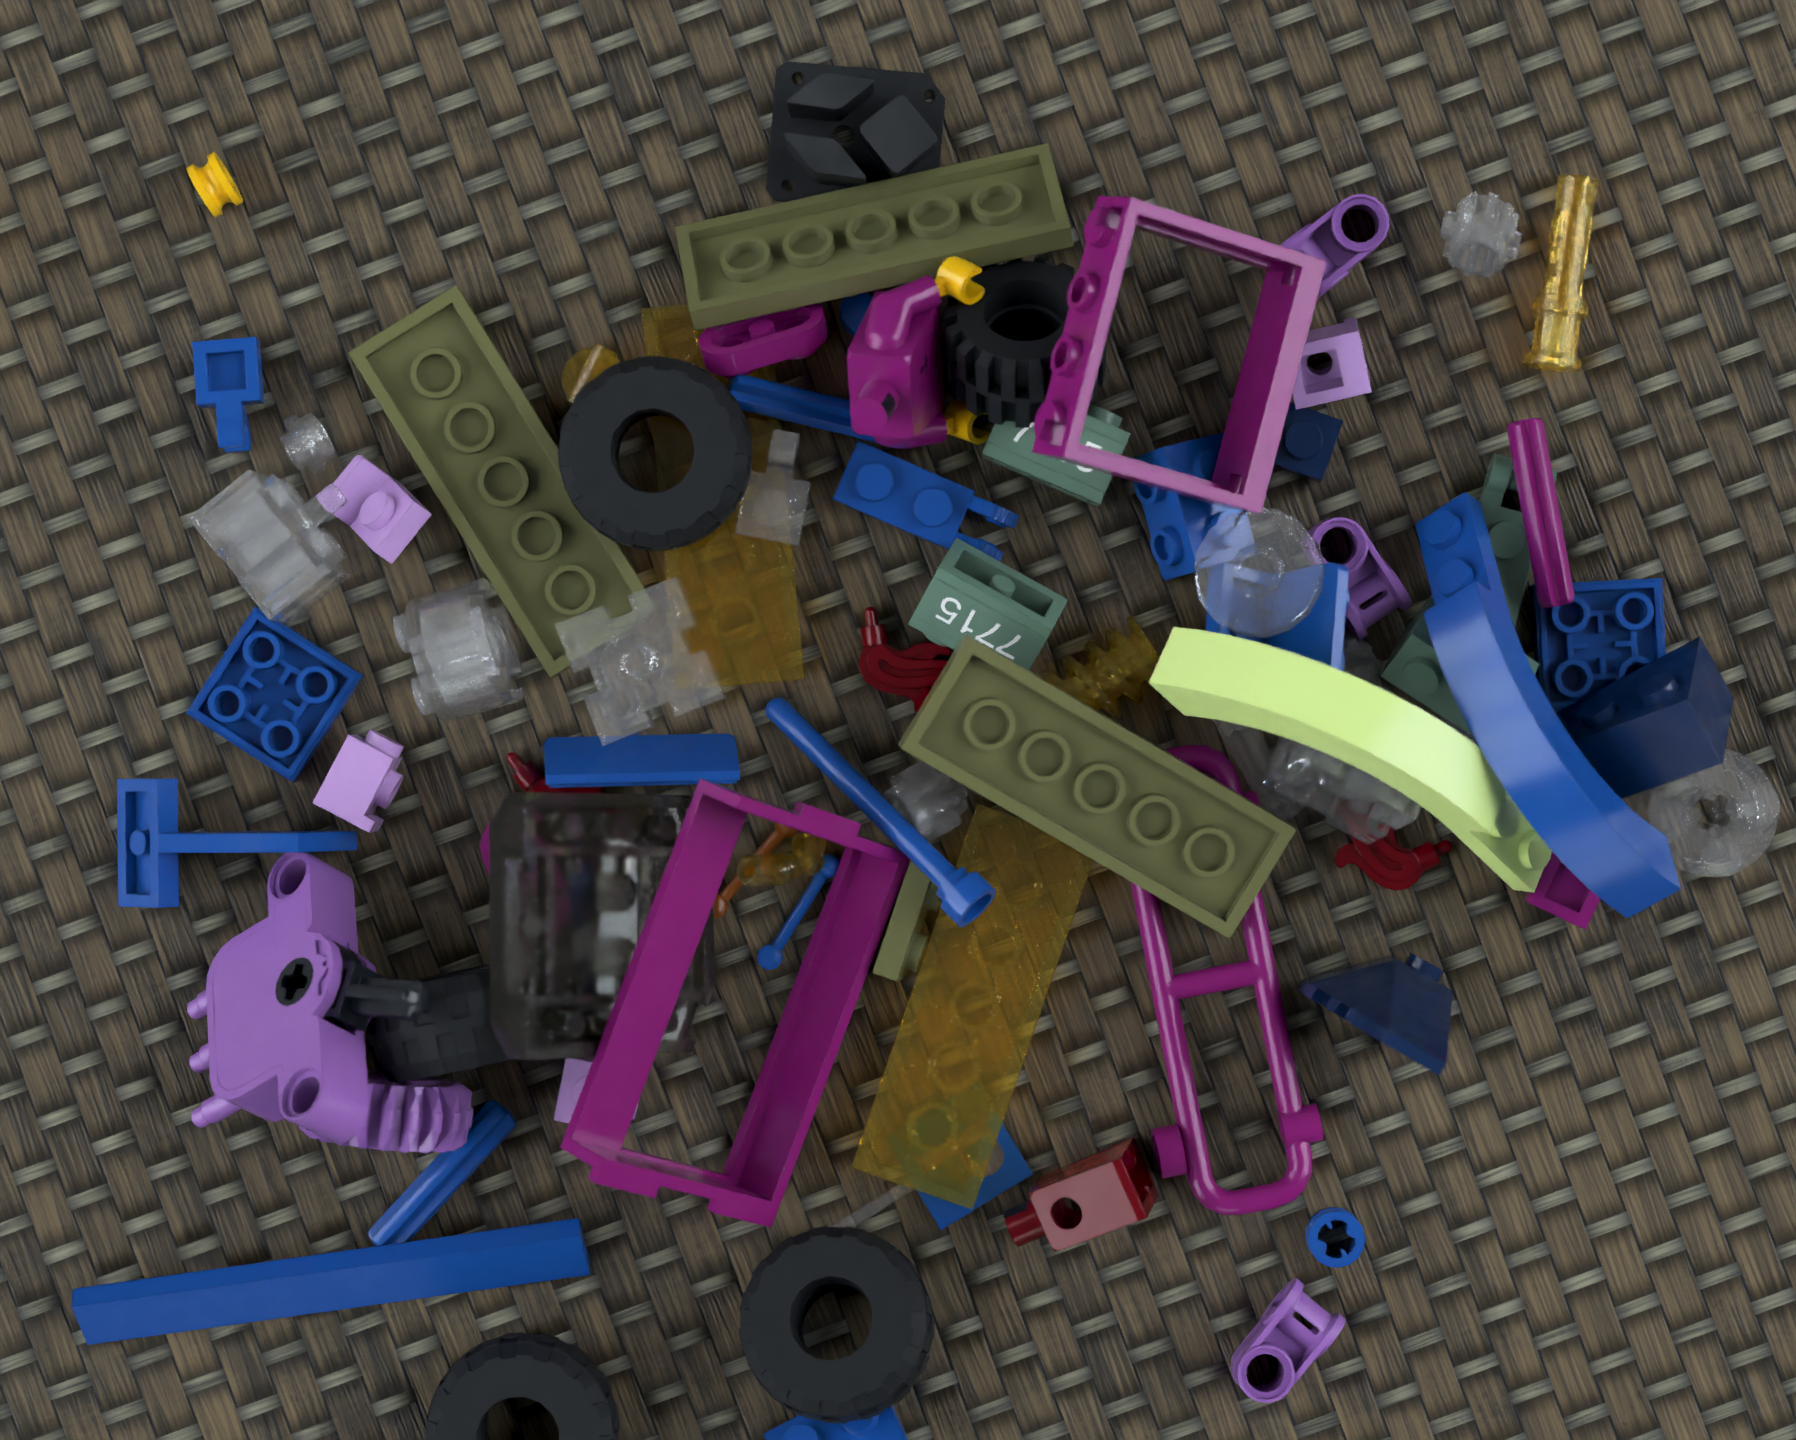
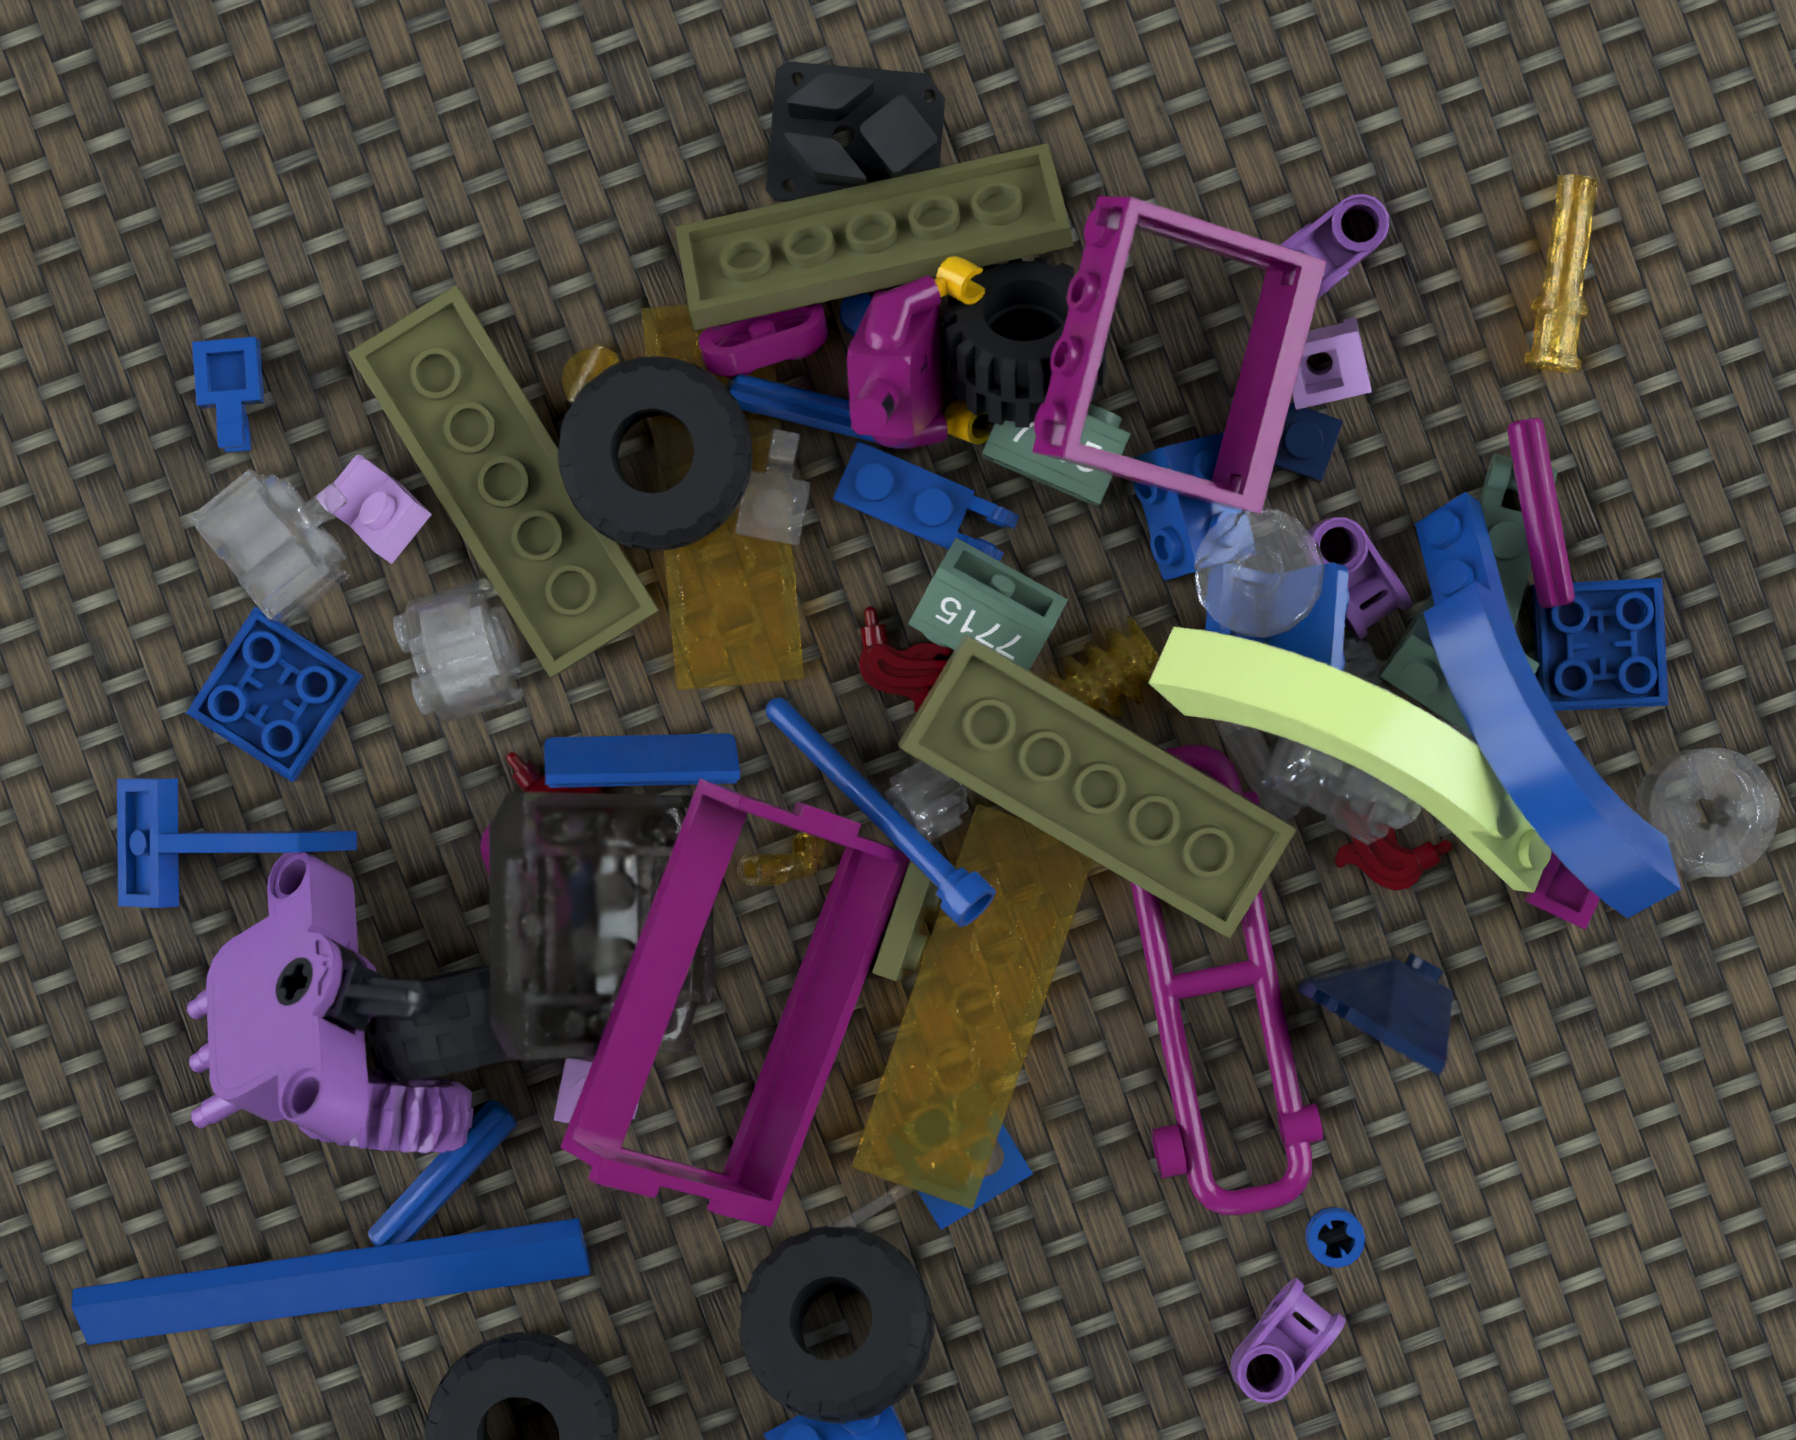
(214, 184): yellow bush -> none
(307, 443): clear plate -> none
(362, 779): lavender brick -> none
(641, 661): clear brick -> none
(721, 901): dark orange hinge -> none
(771, 955): blue hinge -> none
(1108, 1186): dark red torso -> none
(1480, 234): clear gear -> none
(1654, 721): dark blue wedge -> none

